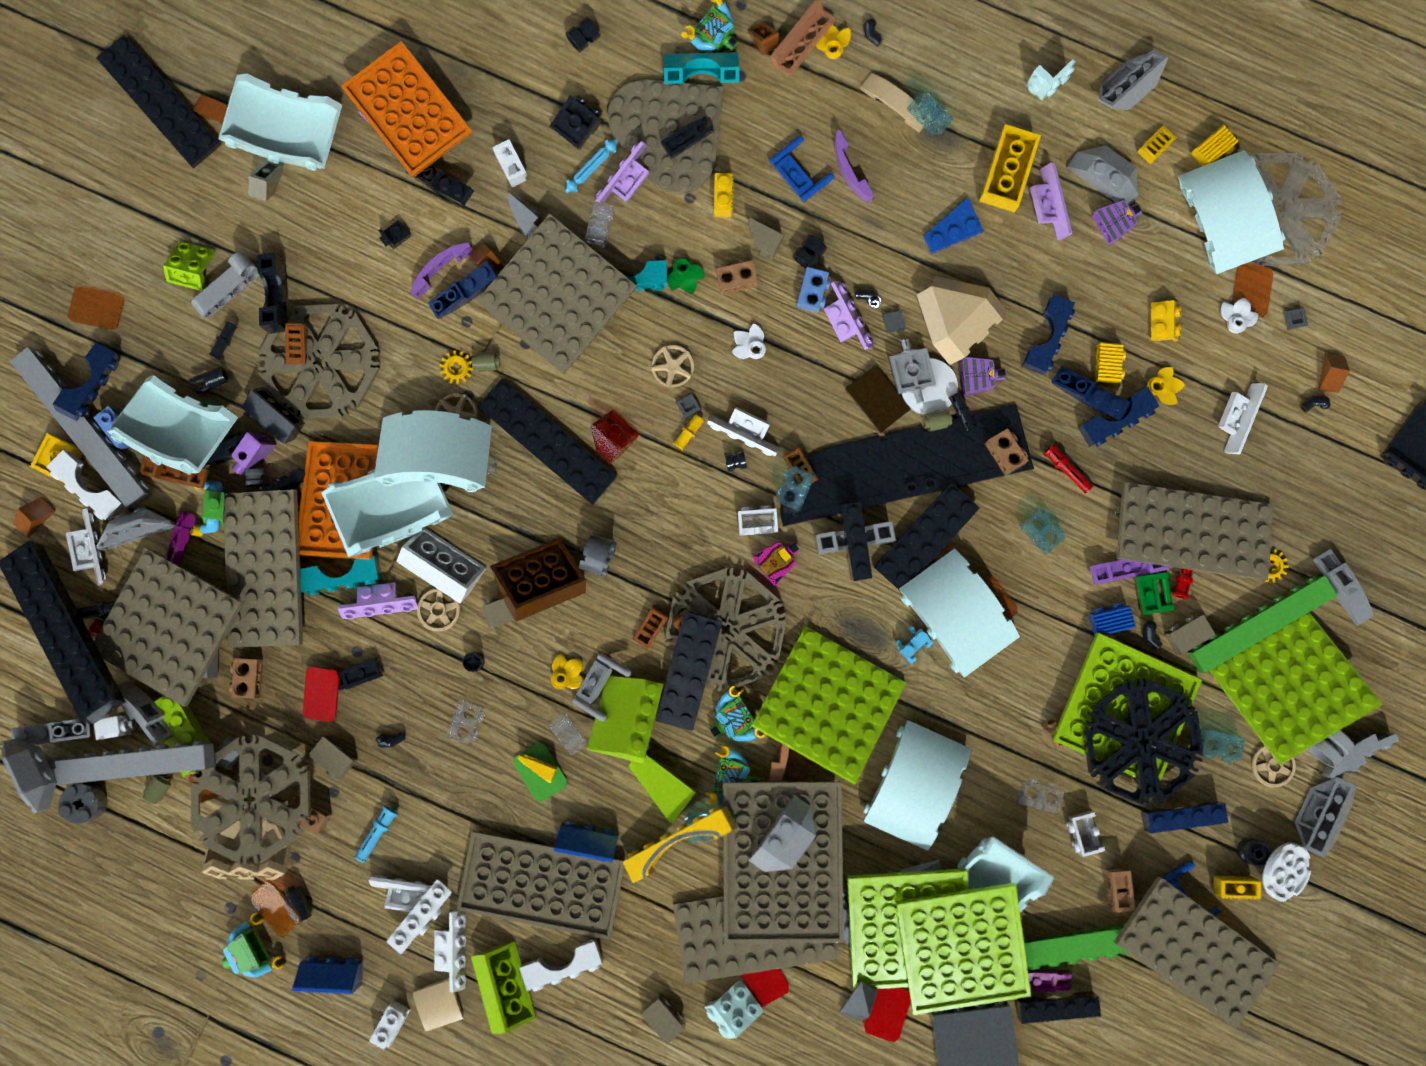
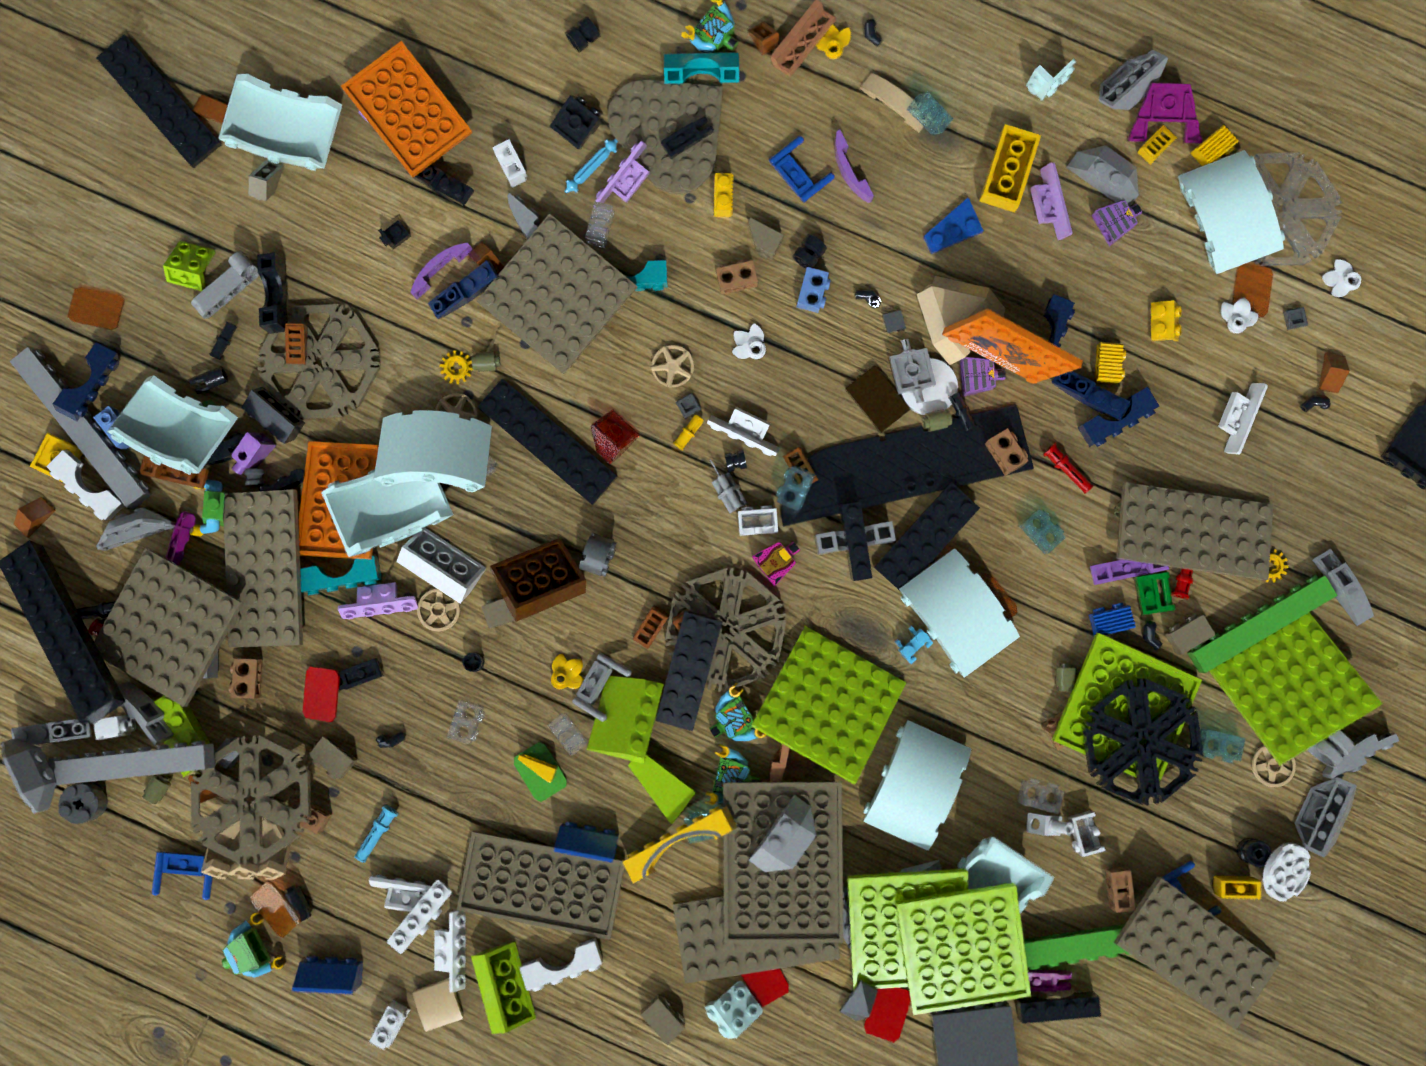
(83, 549): white bracket -> none
(180, 864): none -> blue plate
(685, 279): green plate -> none
(728, 491): none -> light grey piece
(846, 319): lavender bracket -> none
(1011, 346): none -> orange plate
(1048, 825): none -> white bracket
(1065, 677): none -> olive brick
(1167, 104): none -> magenta wing
(1167, 385): yellow plate -> none
(1183, 818): dark blue arch -> none
(1339, 278): none -> white plate

